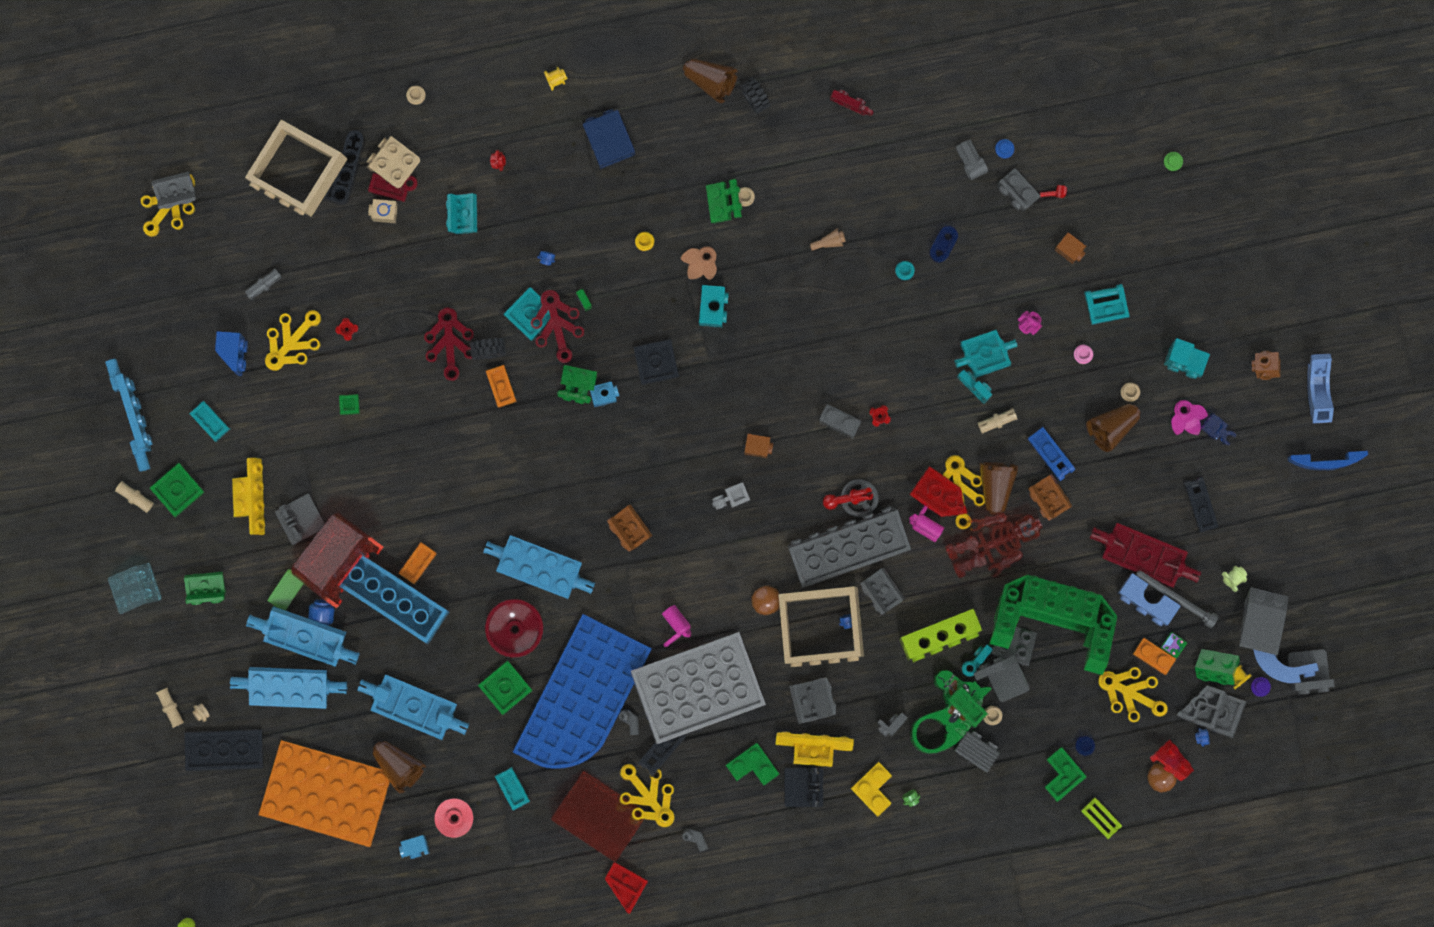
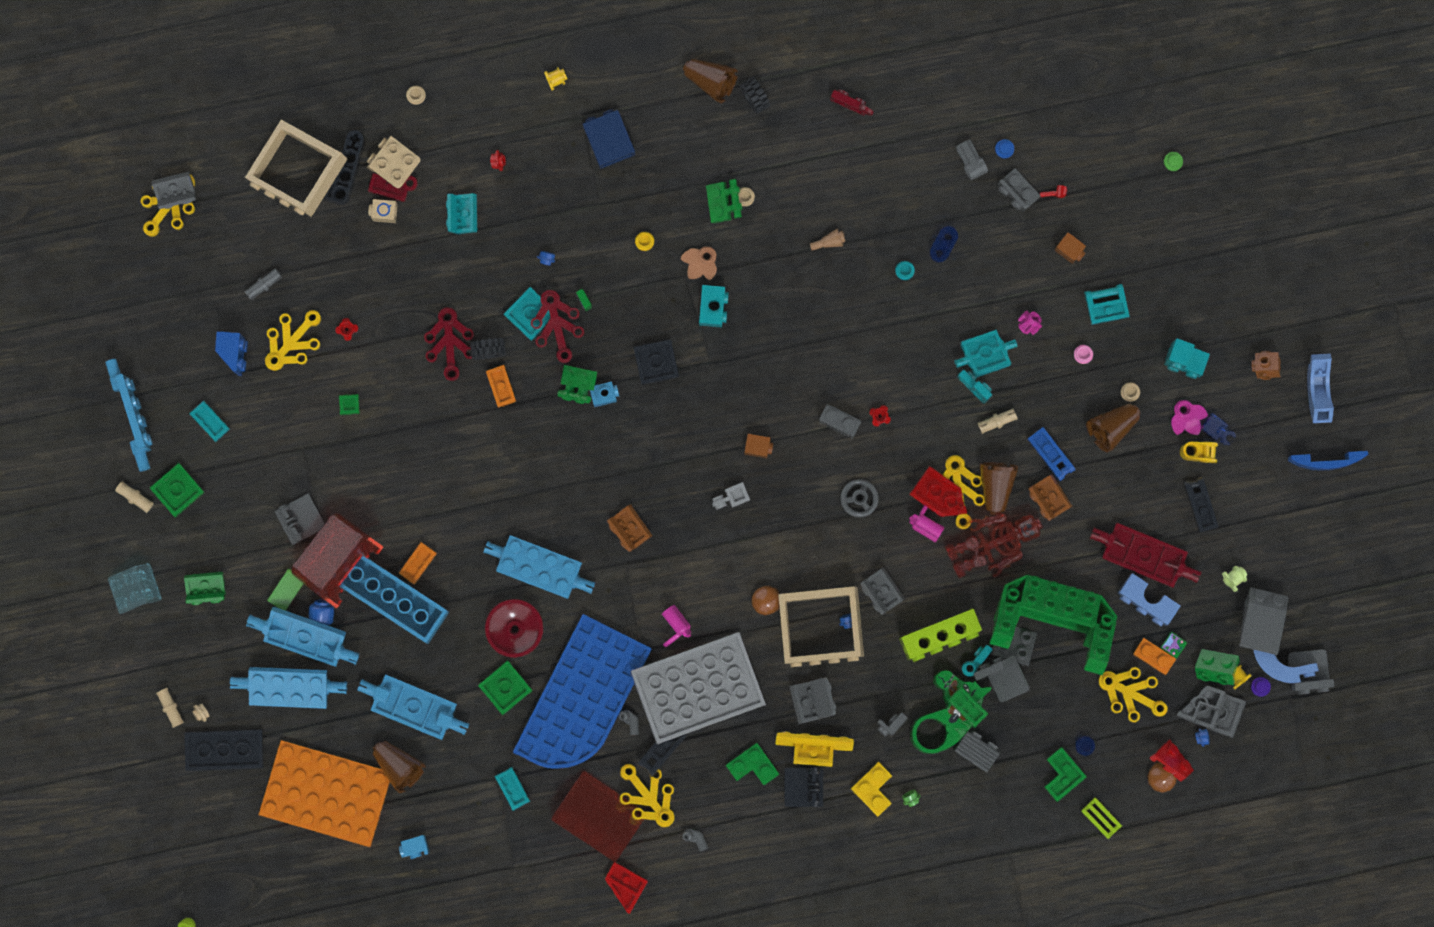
(249, 496): yellow bracket -> none
(444, 822): coral dish -> none
(831, 501): red pin -> none
(849, 546): dark grey bracket -> none
(994, 715): tan plate -> none
(1203, 452): none -> yellow piece
(1208, 618): dark grey piece -> none

